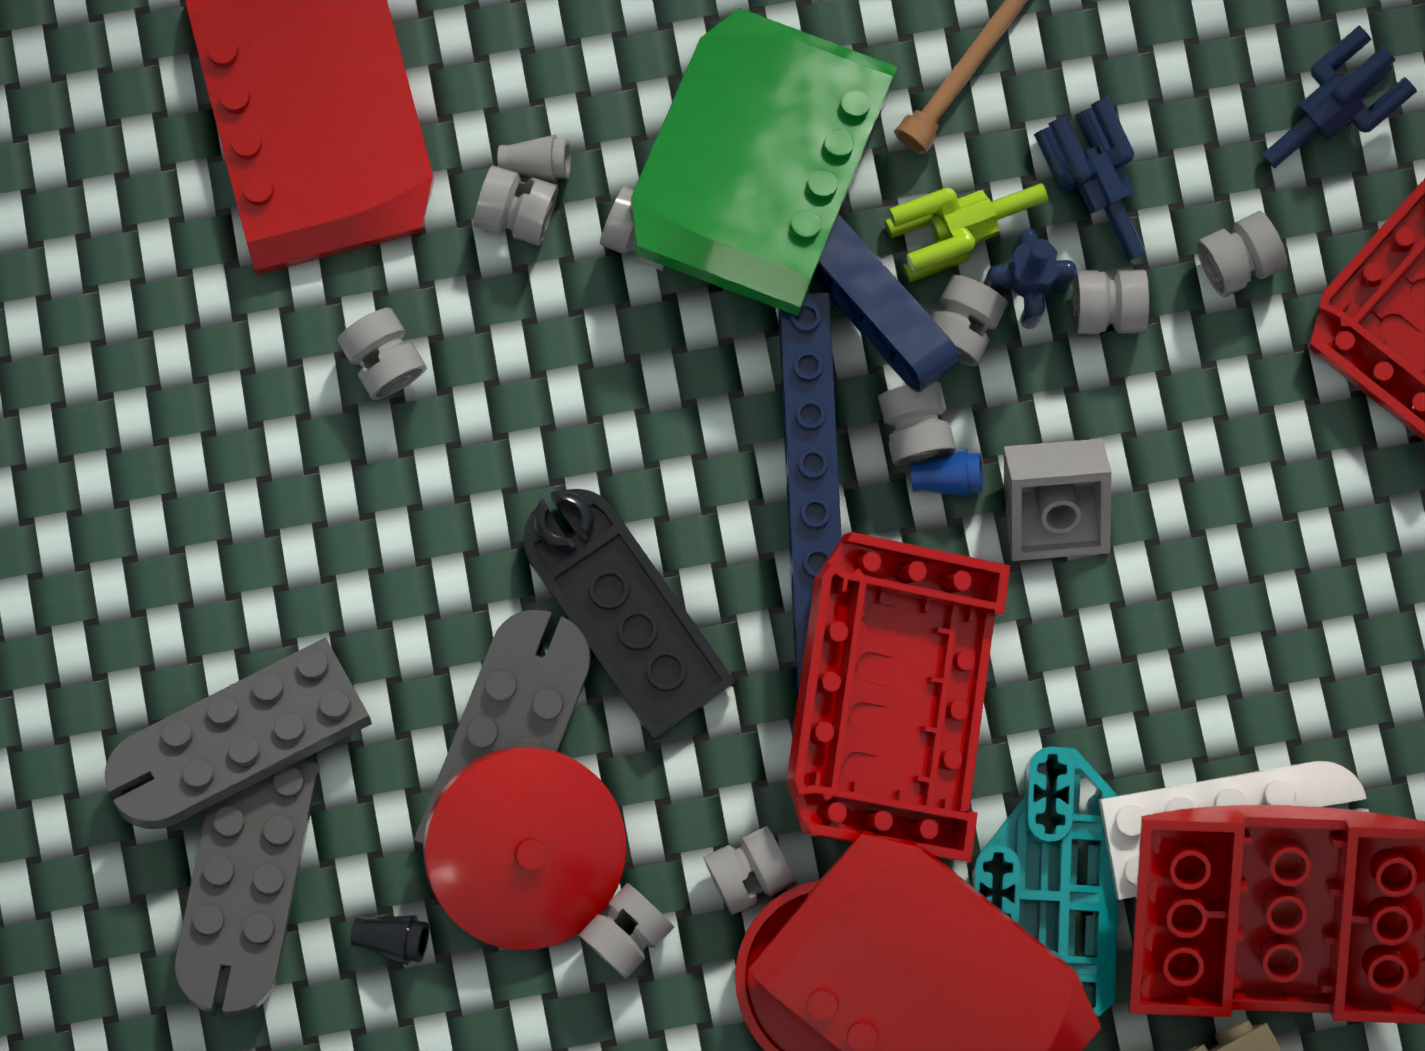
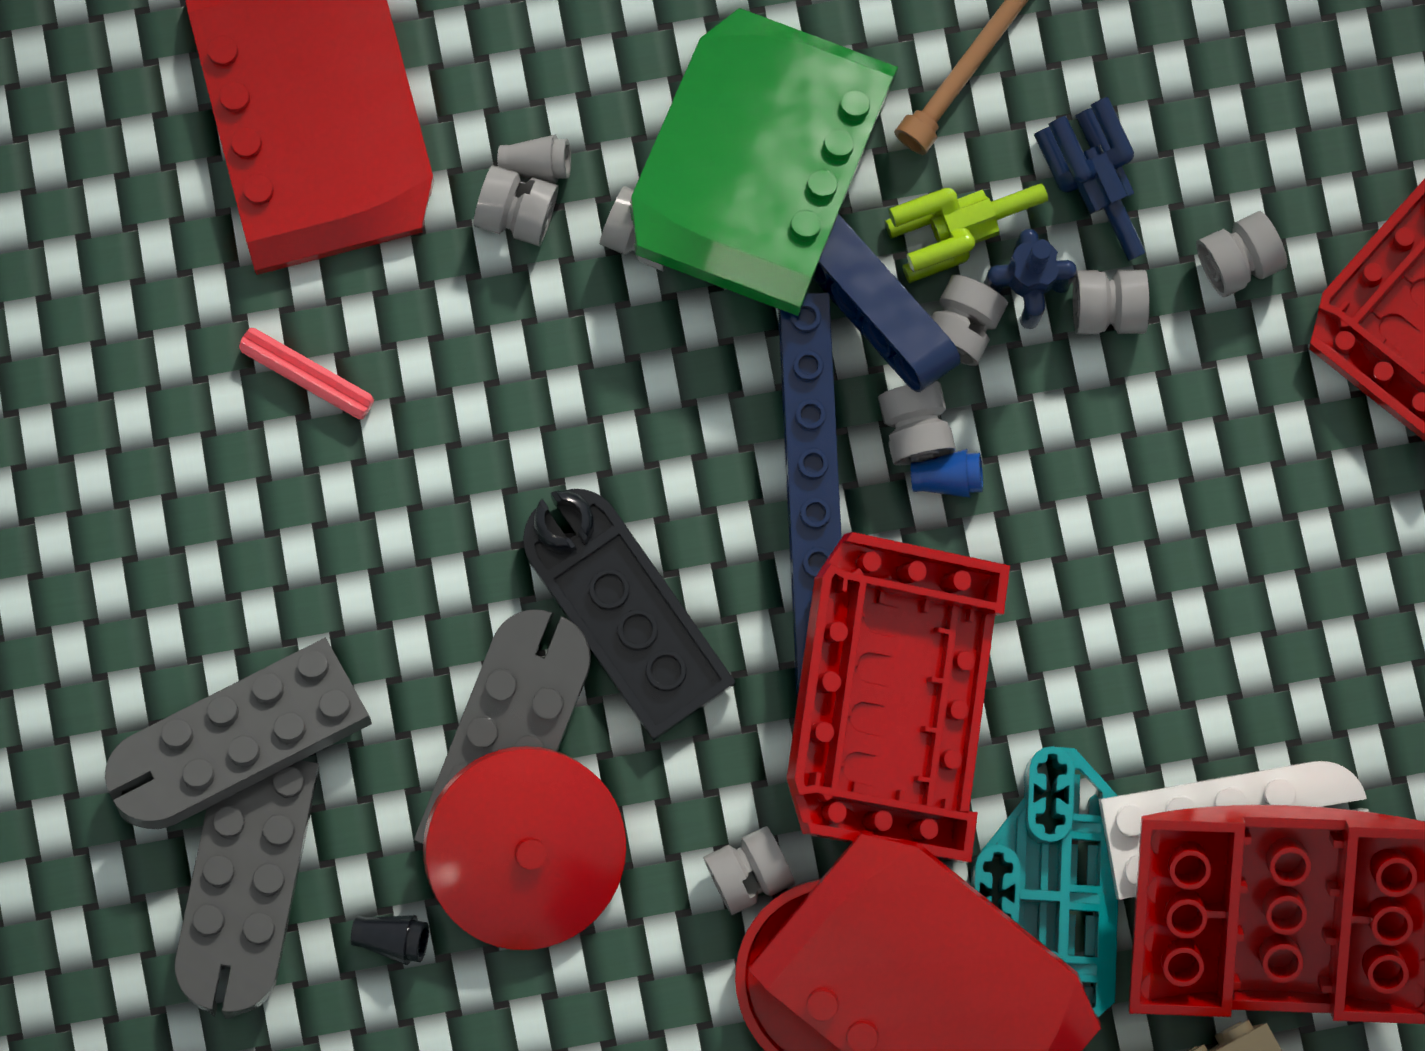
(306, 373): none -> coral axle
(383, 356): light grey wheel -> none
(613, 944): light grey wheel -> none
(1057, 499): light grey slope -> none
(1340, 98): dark blue plant -> none

